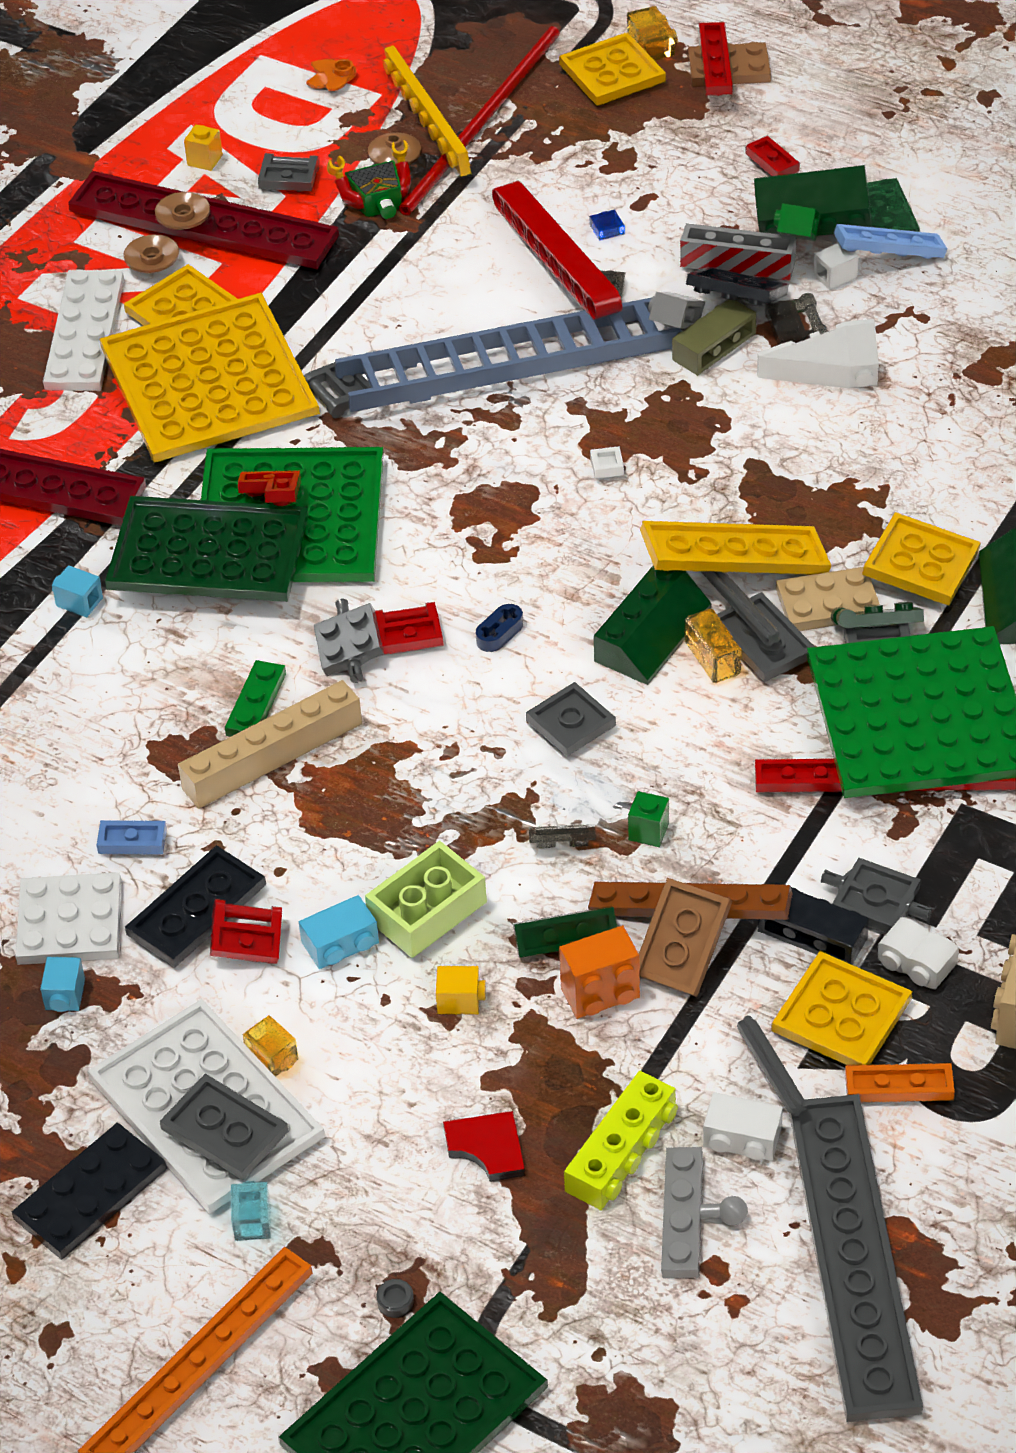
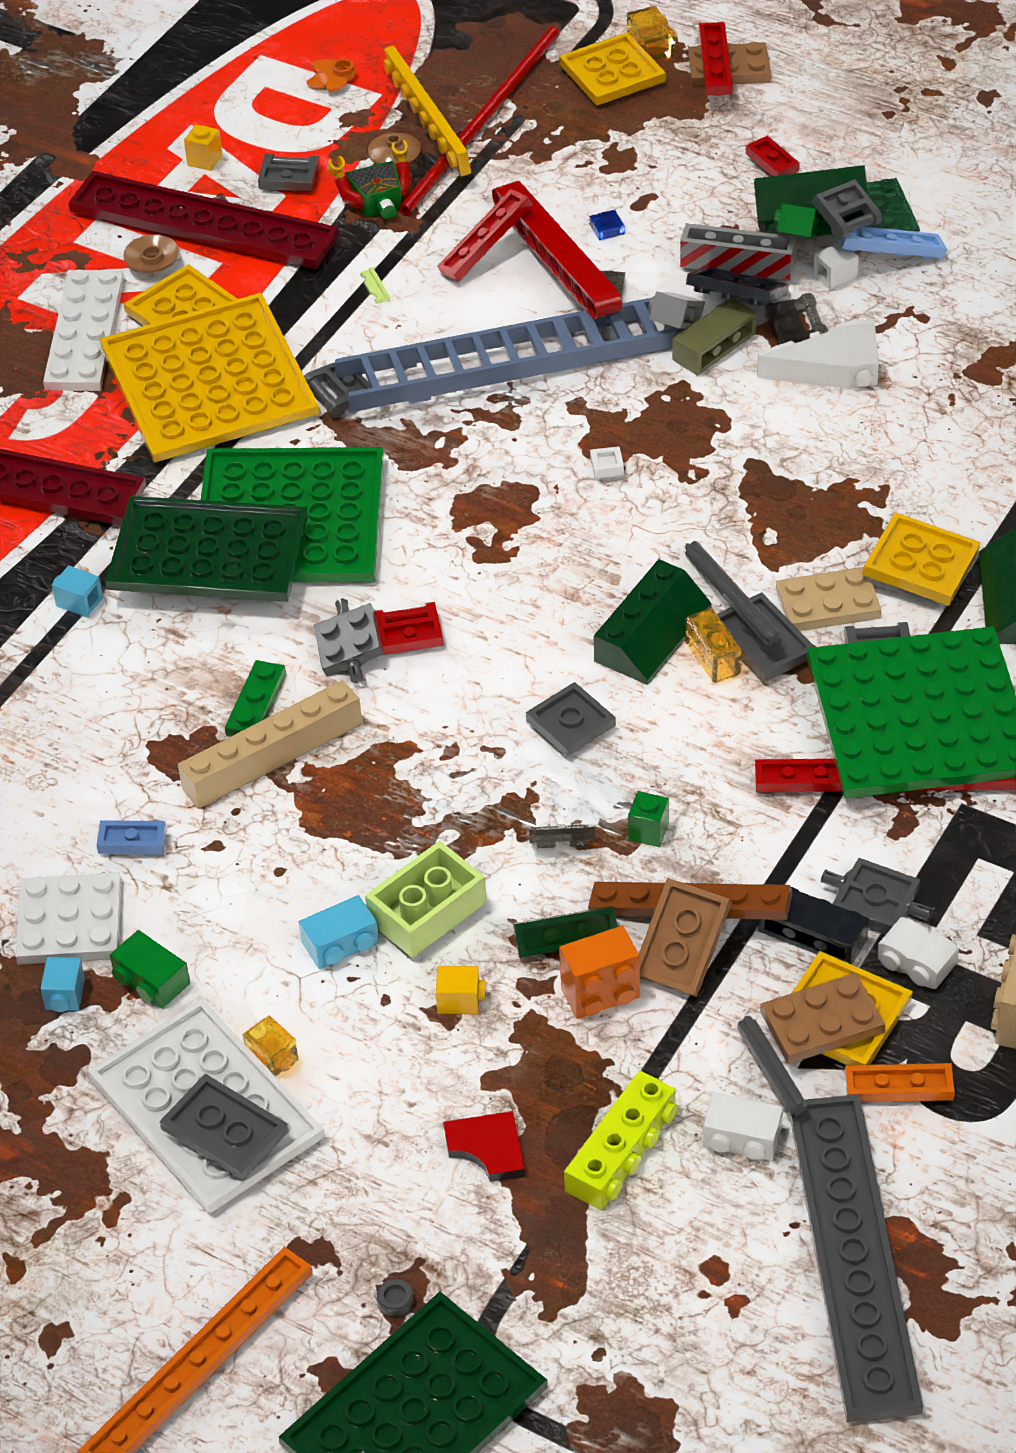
(89, 1190): black plate -> none
(149, 969): none -> green brick
(182, 210): medium nougat dish -> none
(183, 913): black plate -> none
(246, 940): red plate -> none
(250, 1211): clear light blue brick -> none
(279, 486): red plate -> none
(375, 285): none -> yellowish green piece
(484, 235): none -> red plate
(502, 629): dark blue beam -> none
(685, 1210): light grey plate -> none
(734, 547): yellow plate -> none
(822, 1018): none -> medium nougat plate
(843, 201): none -> dark grey plate
(875, 615): dark green plate -> none

